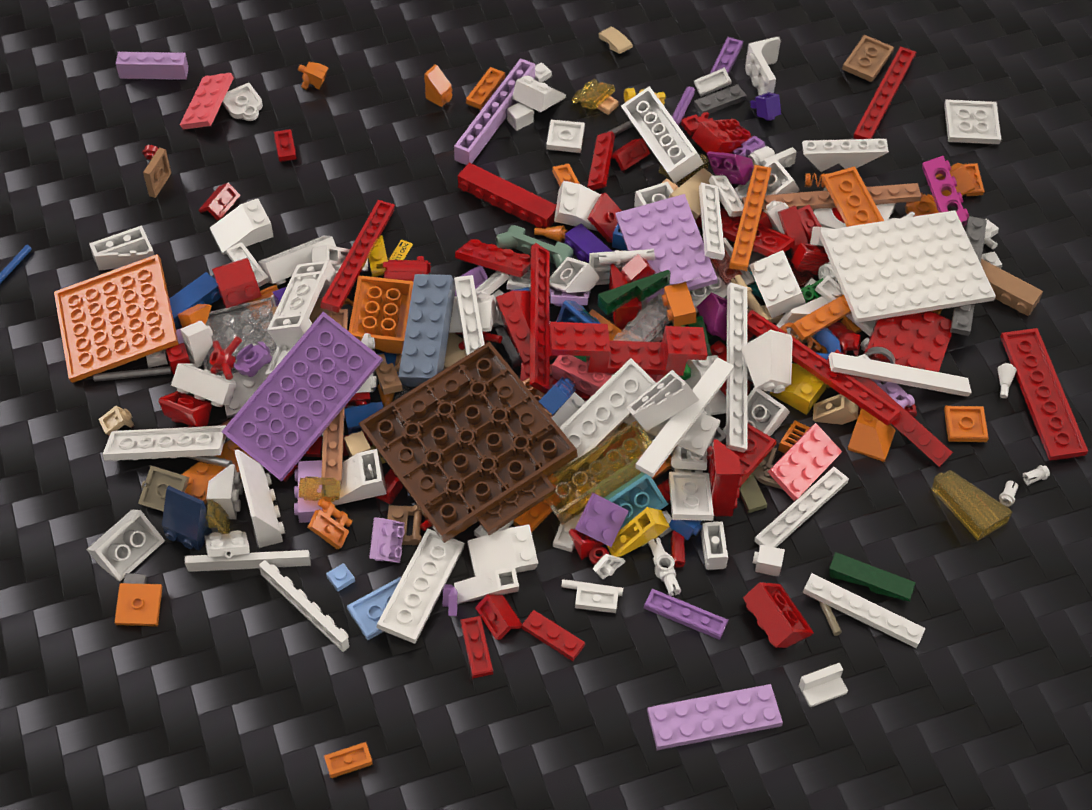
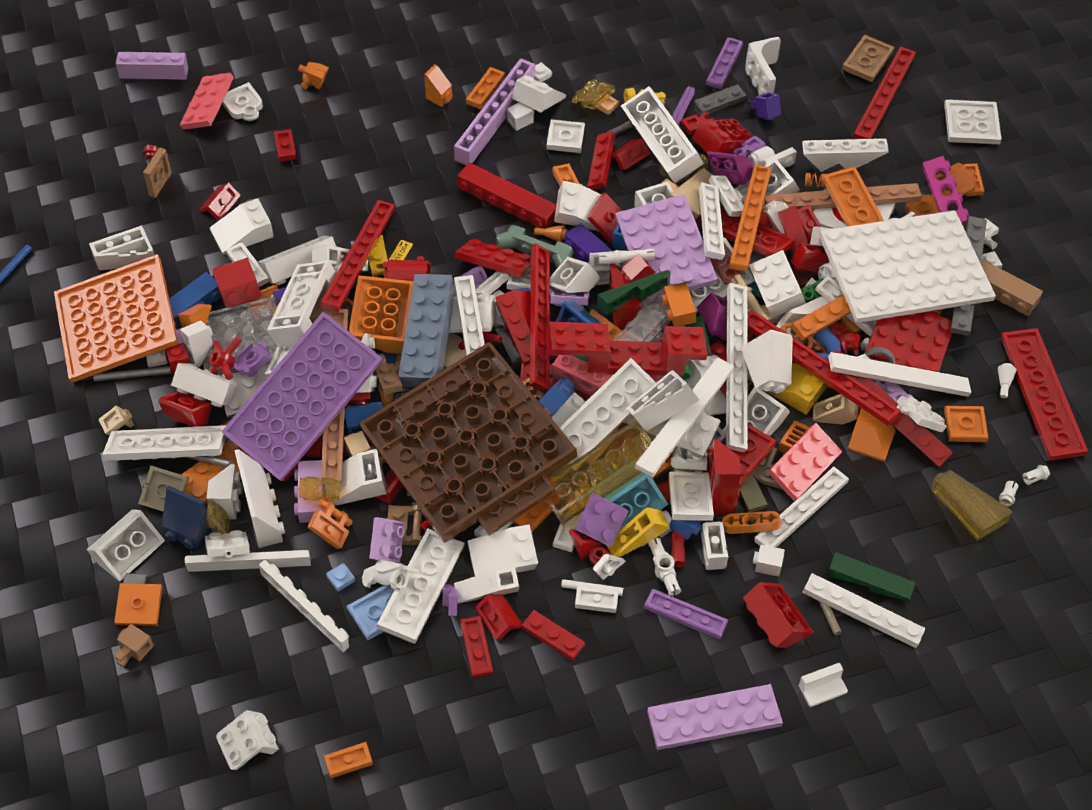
(132, 643): none -> medium nougat brick
(246, 738): none -> white bracket
(388, 574): none -> white animal
(616, 40): tan slope -> none
(712, 82): white tile -> none
(737, 527): none -> orange beam
(921, 413): none -> white plate

